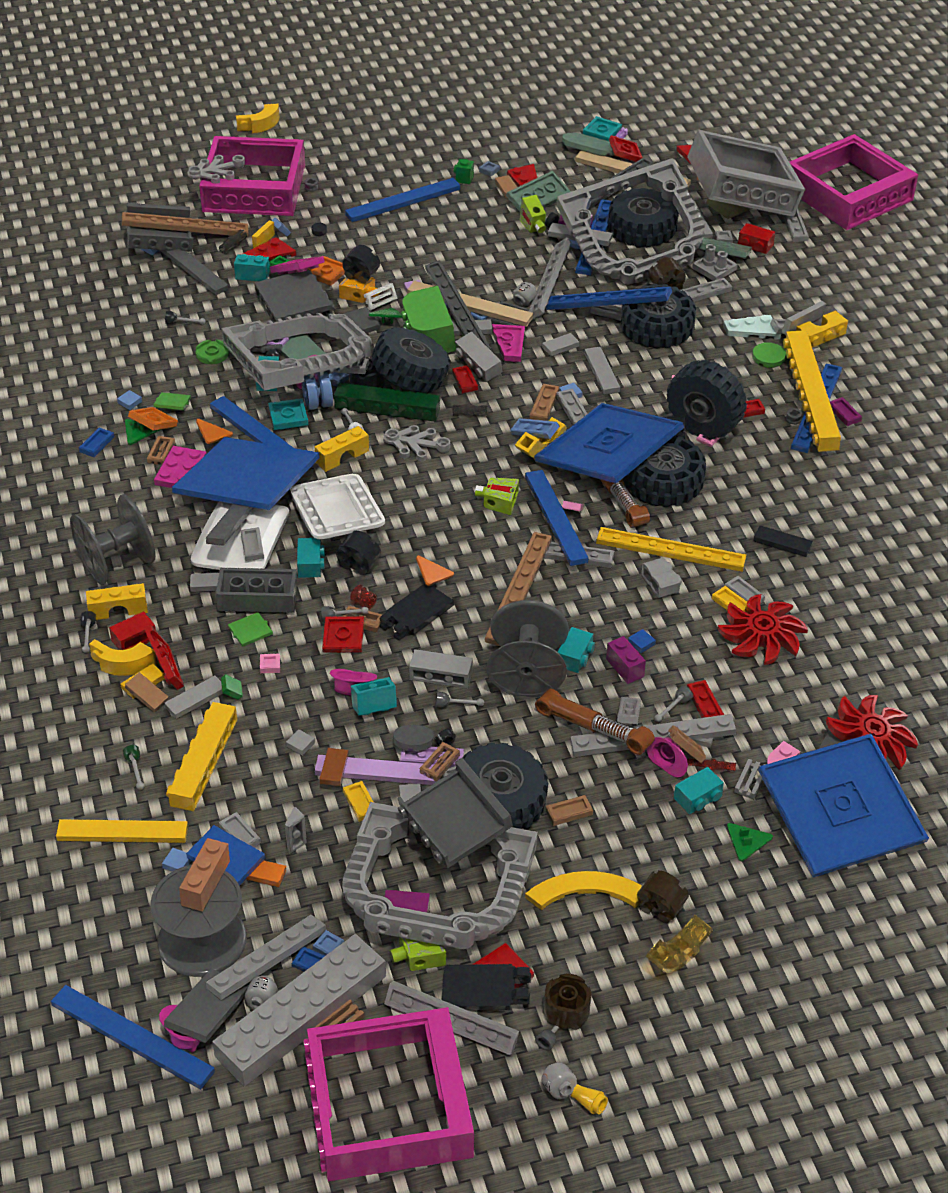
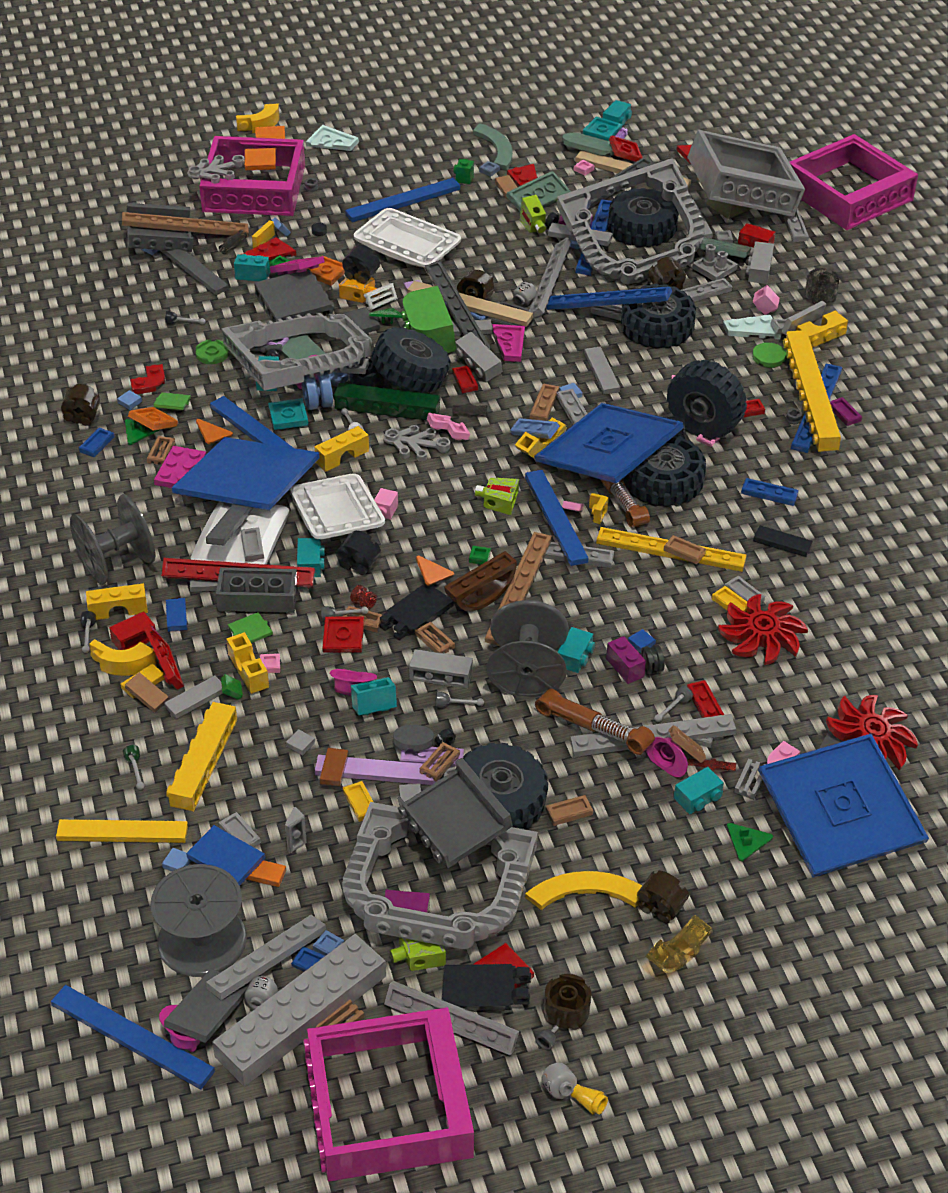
(80, 404): none -> dark brown brick
(148, 384): none -> red plate
(176, 614): none -> blue tile
(204, 874): nougat brick -> none
(209, 570): none -> red tile
(250, 669): none -> yellow arch
(260, 159): none -> orange tile
(276, 132): none -> orange tile
(332, 139): none -> light aqua wing
(387, 502): none -> bright pink brick
(406, 238): none -> white wedge
(432, 641): none -> medium nougat tile
(456, 430): none -> bright pink plate
(477, 284): none -> dark brown brick
(479, 555): none -> green tile
(487, 580): none -> reddish brown window
(499, 141): none -> sand green tile
(560, 344): light grey tile -> none
(584, 167): none -> bright pink tile
(599, 507): none -> yellow bracket
(618, 112): none -> teal brick
(629, 710): light grey tile -> none
(654, 659): none -> pearl dark grey wheel
(661, 577): light grey brick -> none
(684, 549): none -> medium nougat tile
(760, 262): none -> light grey brick
(766, 300): none -> bright pink brick
(769, 491): none -> blue tile
(822, 286): none -> clear smoke brick

